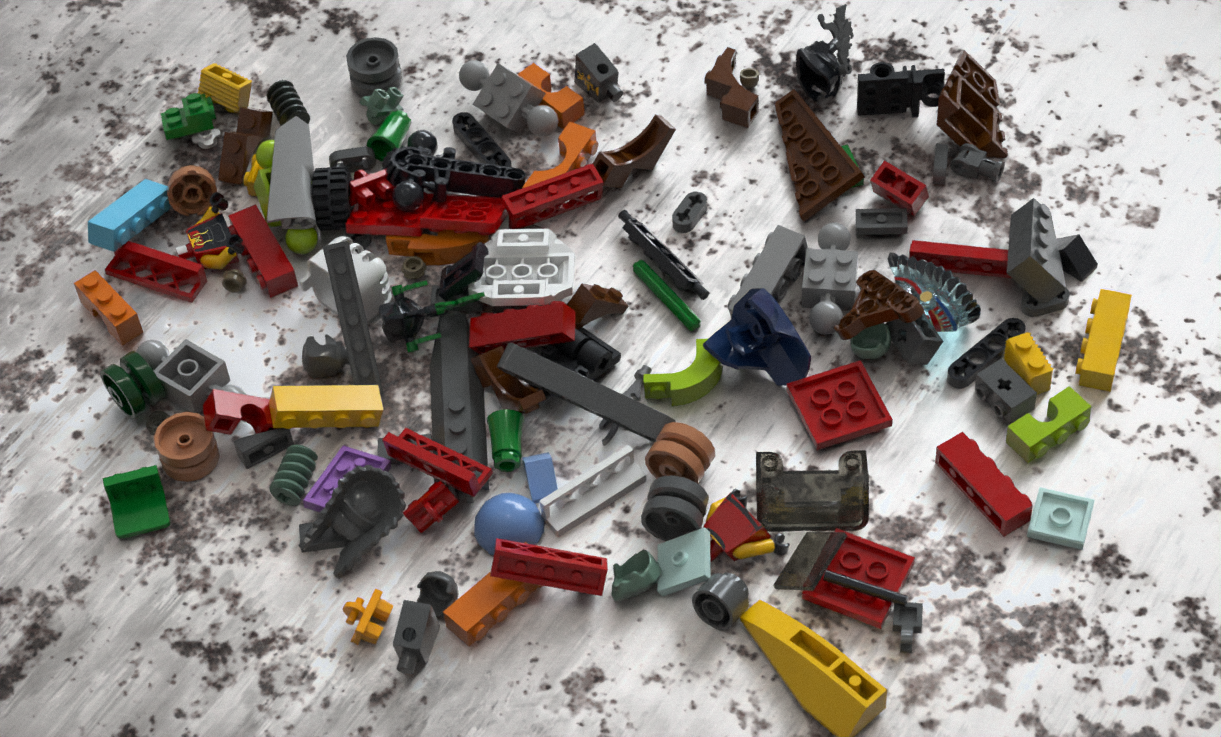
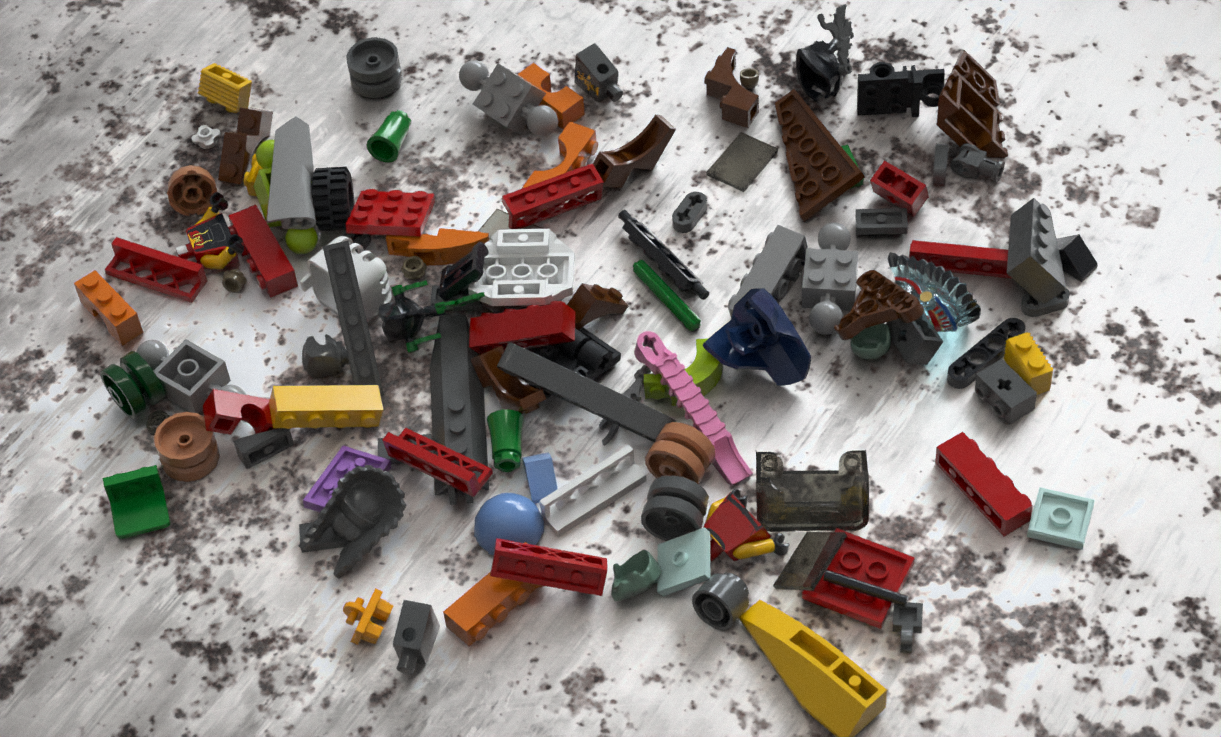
(128, 215): medium azure brick -> none
(191, 119): green plate -> none
(286, 102): pearl dark grey piece -> none
(293, 475): sand green piece -> none
(353, 158): dark grey beam -> none
(368, 186): red hips -> none
(382, 104): sand green hips -> none
(417, 168): black piece -> none
(430, 506): red hips -> none
(438, 590): dark grey hair -> none
(465, 214): red plate -> none
(478, 147): black beam -> none
(662, 361): none -> bright pink piece
(742, 161): none -> clear smoke piece
(839, 405): red plate -> none
(1034, 438): lime arch -> none
(1104, 339): yellow brick -> none

